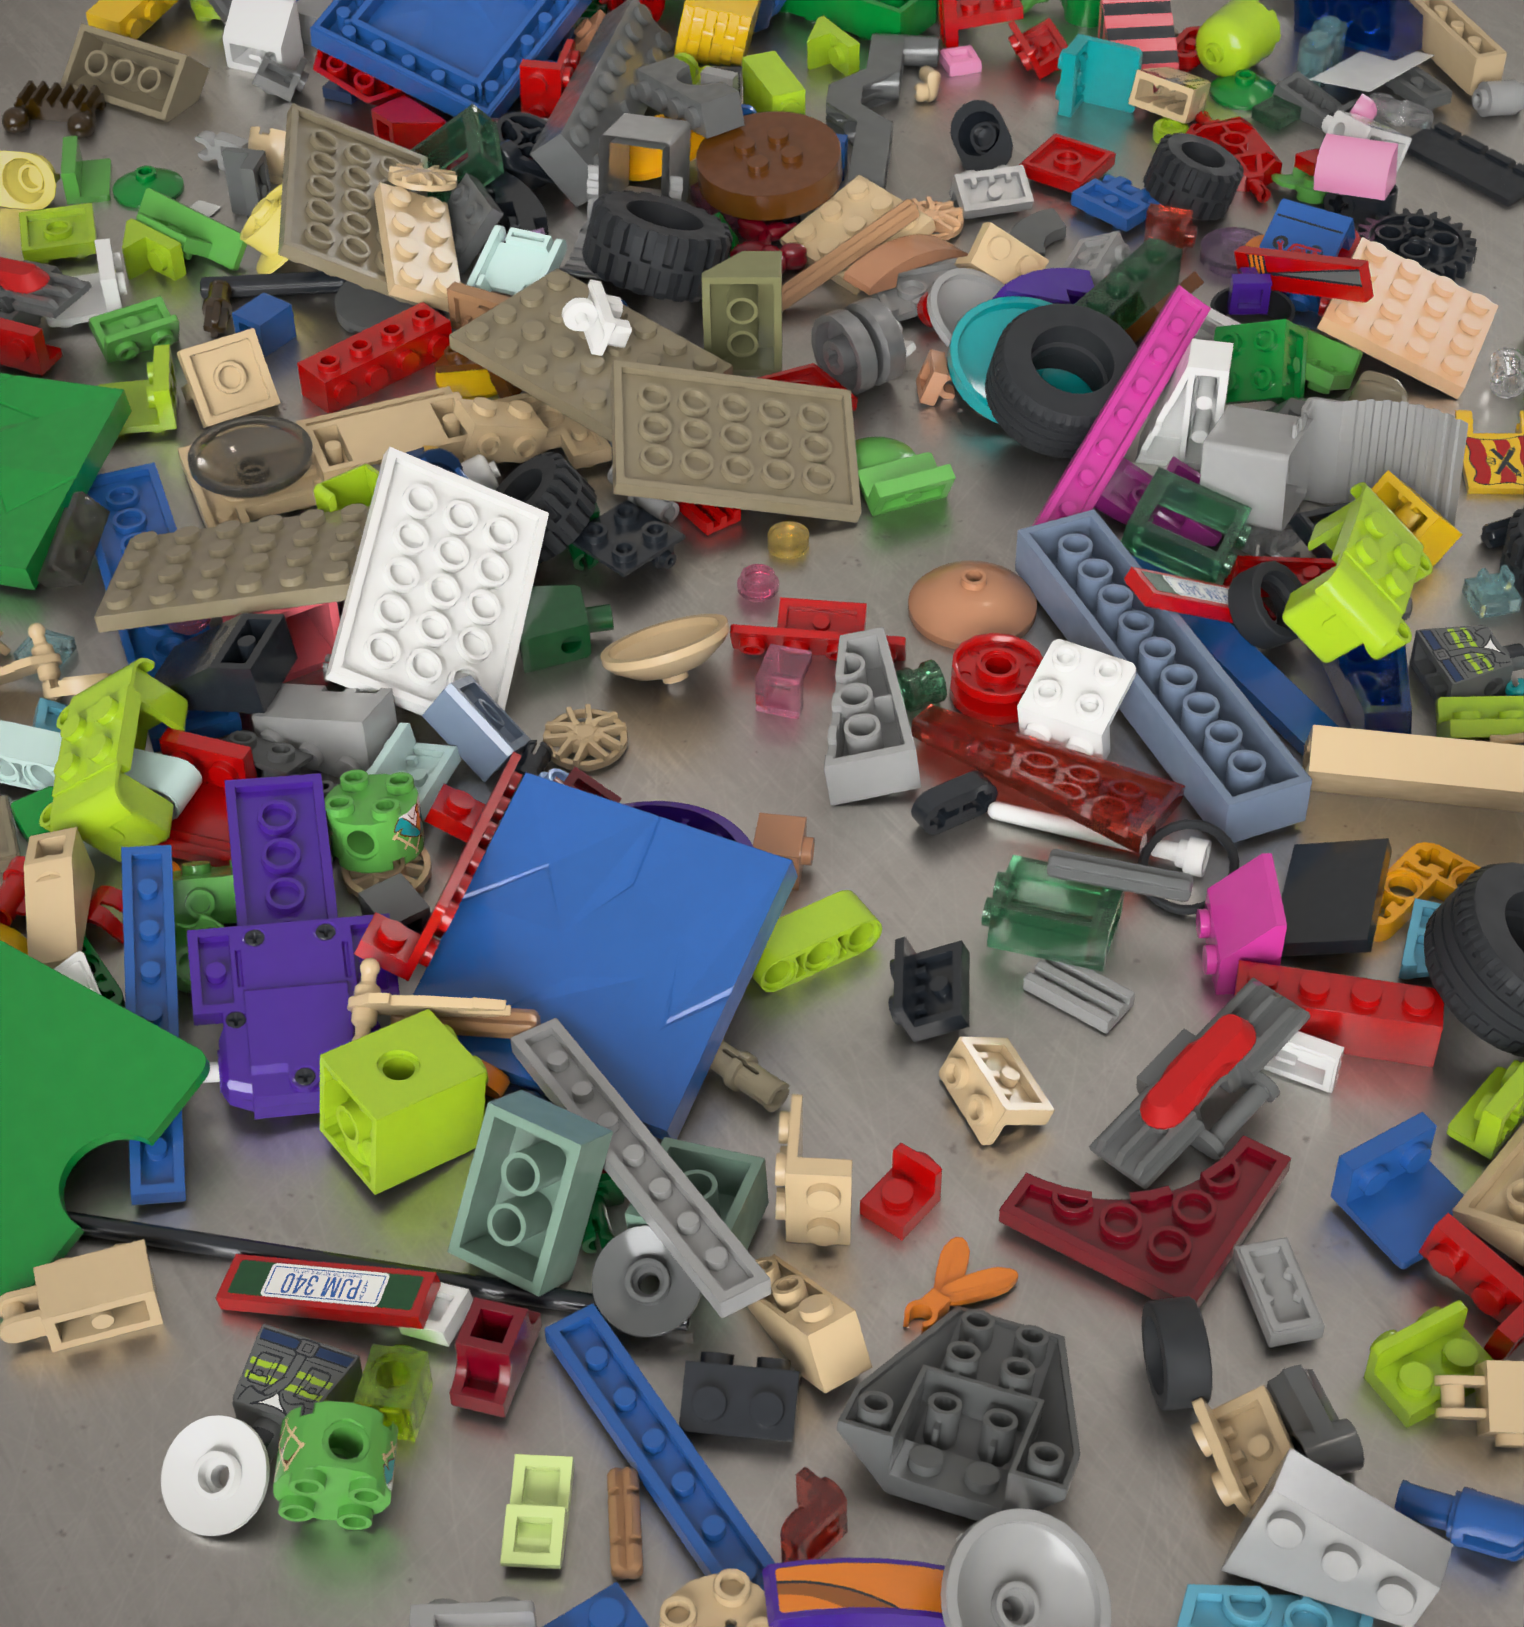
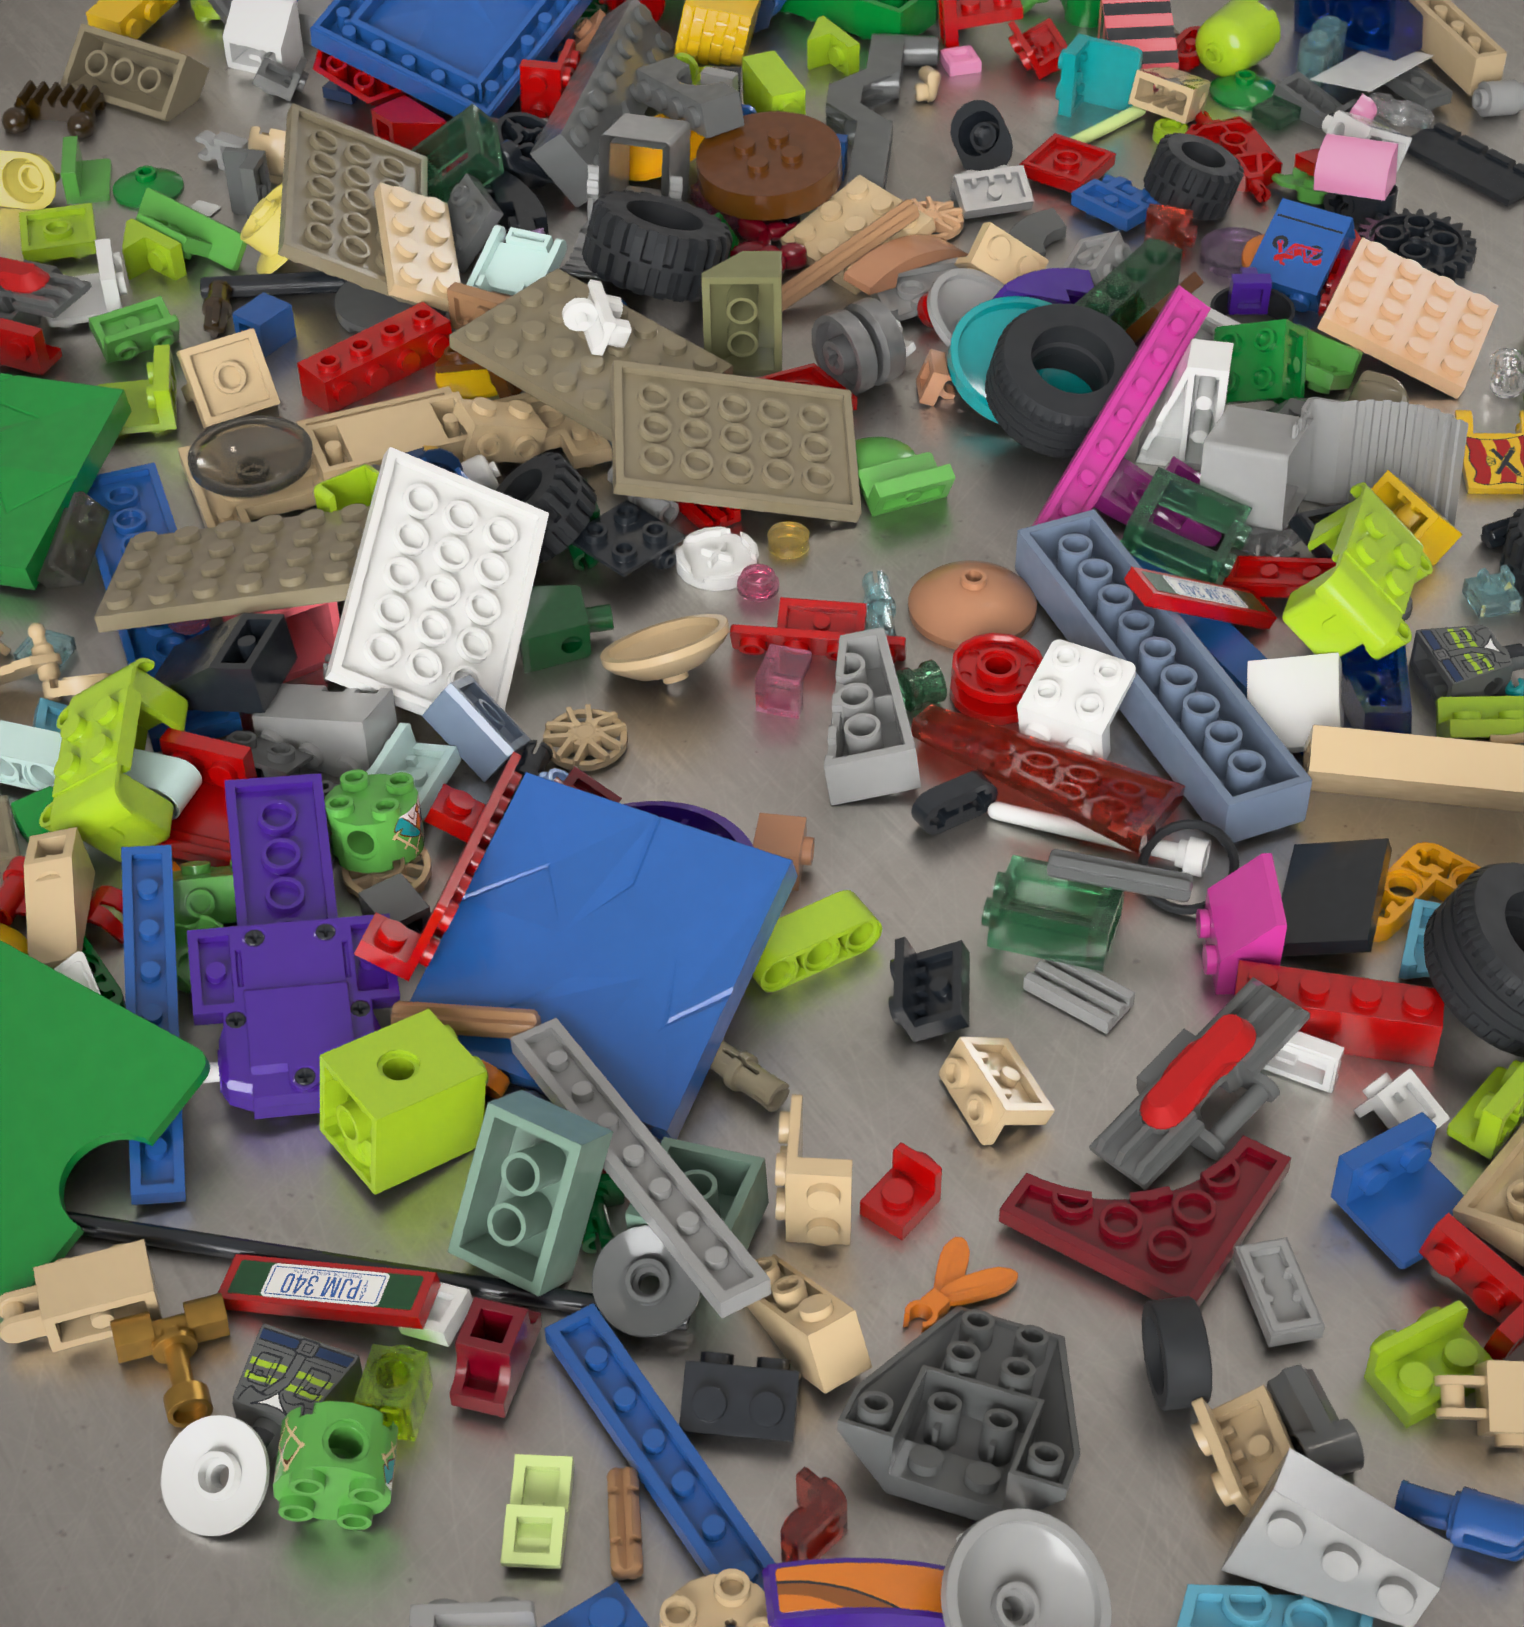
(173, 1342): none -> pearl gold bar
(370, 1003): tan piece -> none
(422, 179): tan wheel -> none
(715, 558): none -> white tile
(880, 605): none -> clear light blue pin
(1109, 124): none -> yellowish green bar
(1248, 608): black tyre -> none
(1297, 694): none -> white slope
(1310, 273): red tile -> none
(1400, 1099): none -> white bracket

